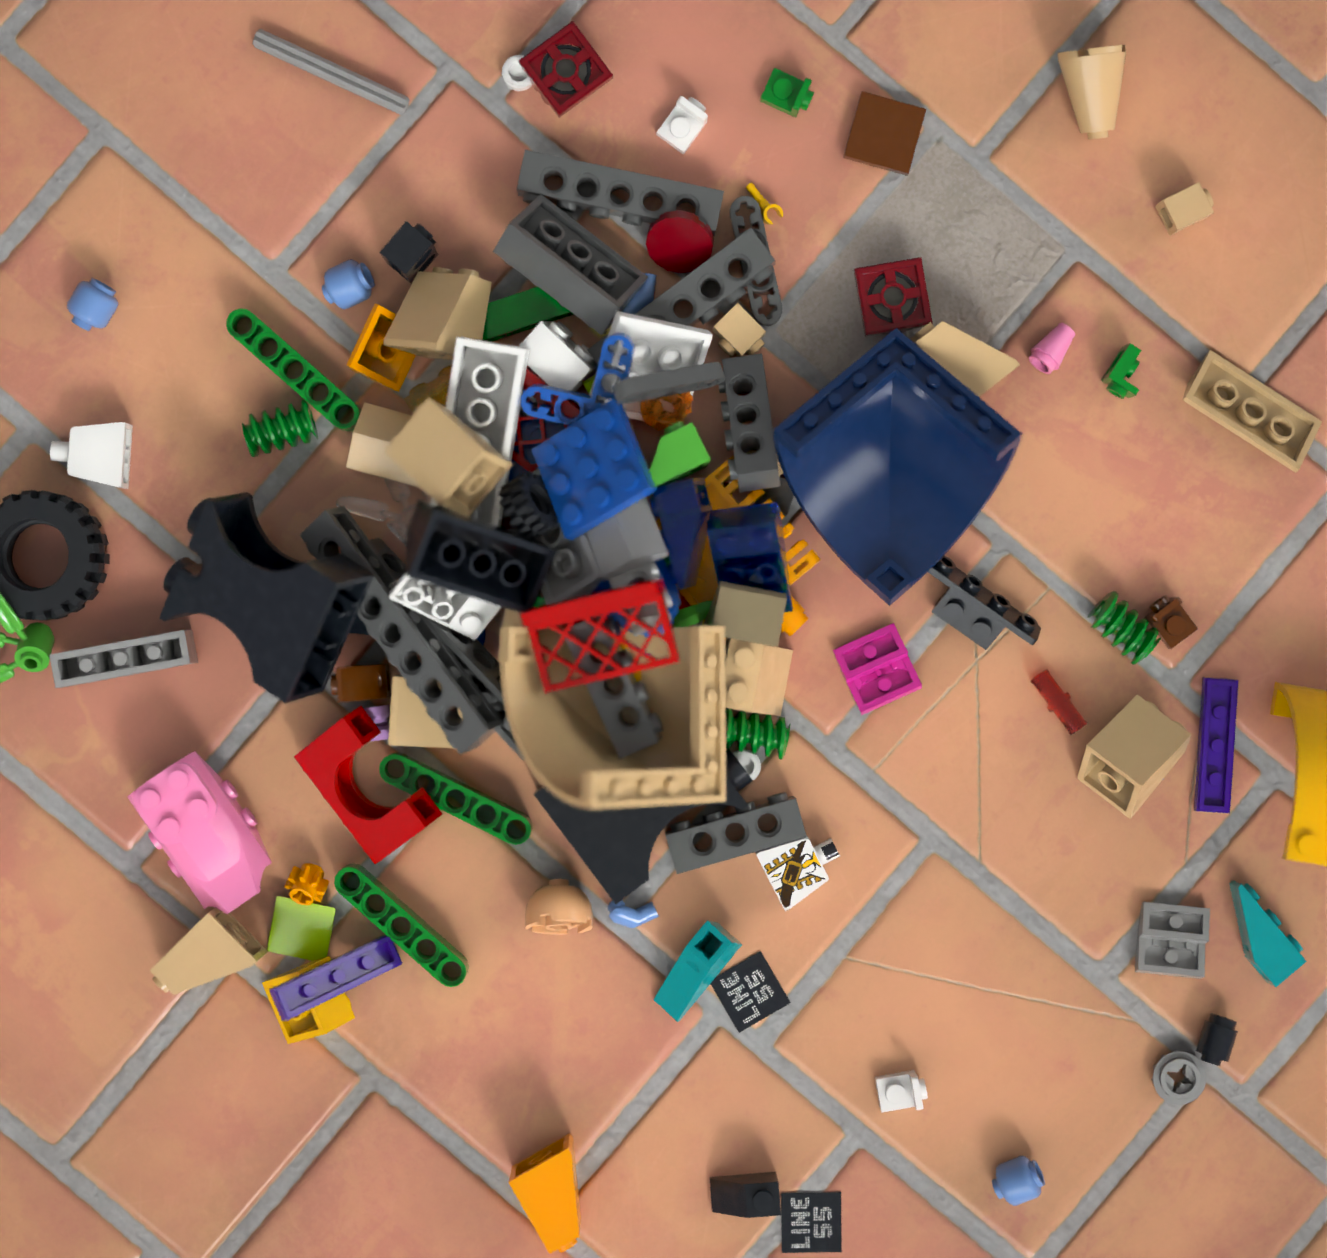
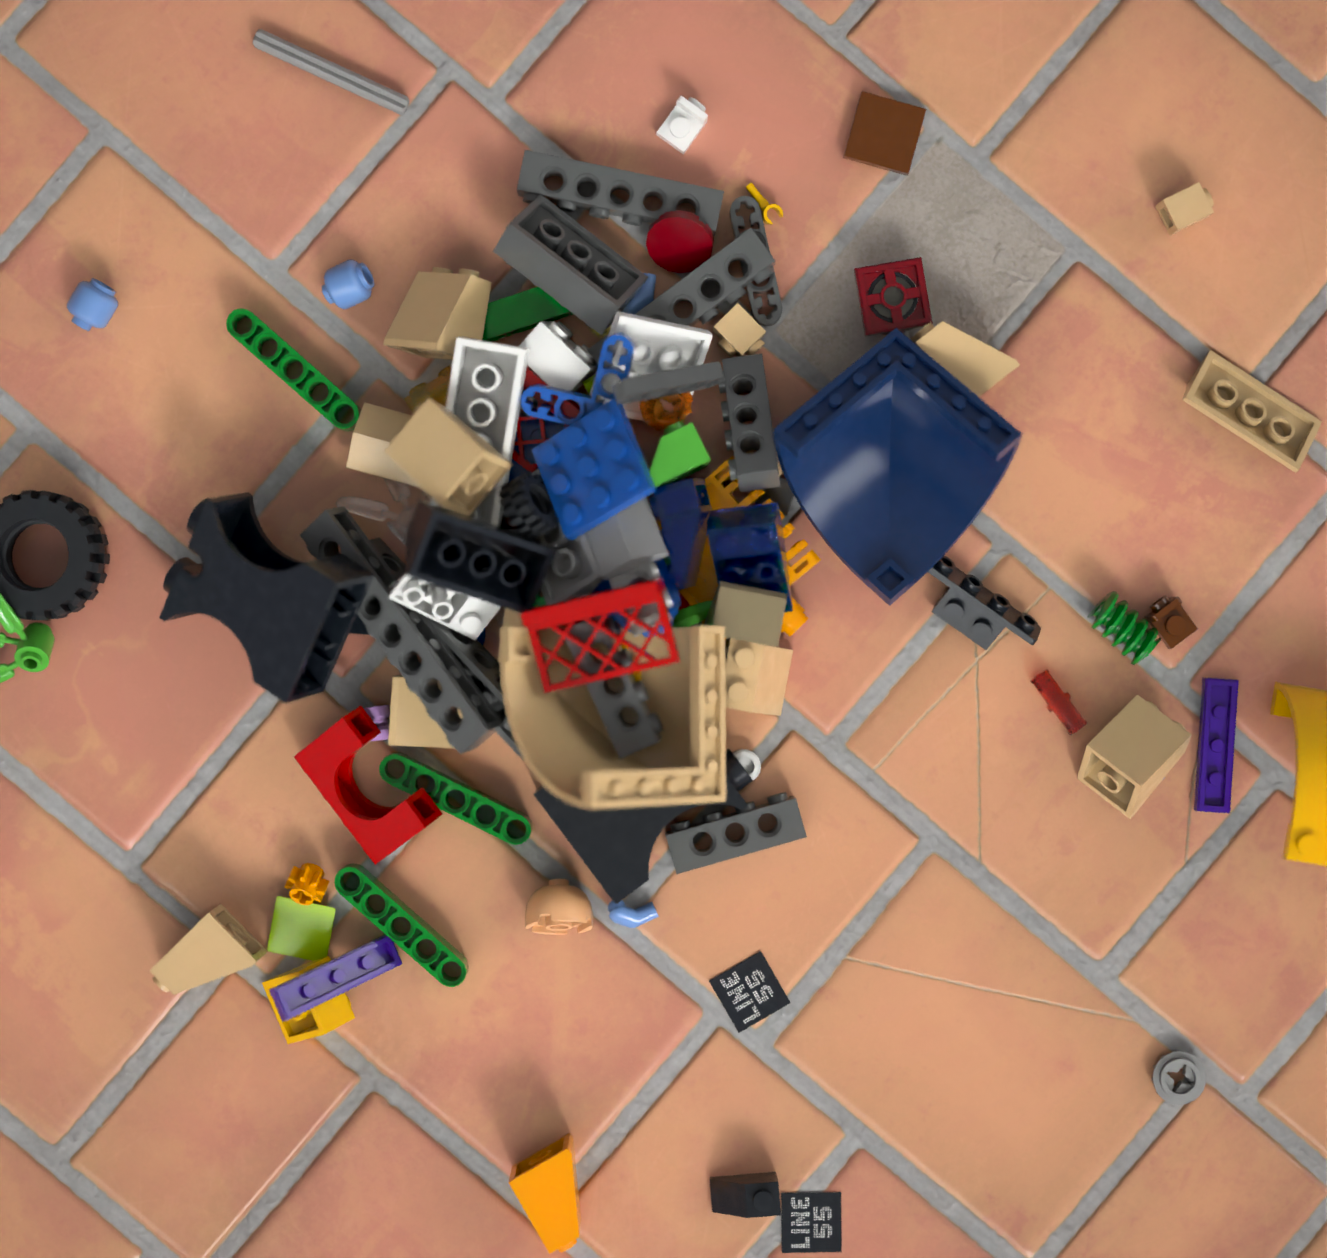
(97, 453): white torso -> none
(123, 658): light grey brick -> none
(203, 832): bright pink slope -> none
(279, 428): green piece -> none
(361, 682): reddish brown slope -> none
(376, 360): light orange slope -> none
(410, 251): black brick -> none
(514, 75): white tile -> none
(566, 71): dark red piece -> none
(696, 968): teal slope -> none
(757, 732): green piece -> none
(787, 93): green bracket -> none
(796, 868): torso -> none
(877, 669): dark pink slope -> none
(900, 1091): white bracket -> none
(1018, 1180): medium blue head -> none
(1051, 349): bright pink cone -> none
(1094, 86): tan cone -> none
(1122, 366): green bracket -> none
(1172, 940): light grey slope -> none
(1217, 1039): black brick -> none
(1263, 942): teal slope -> none

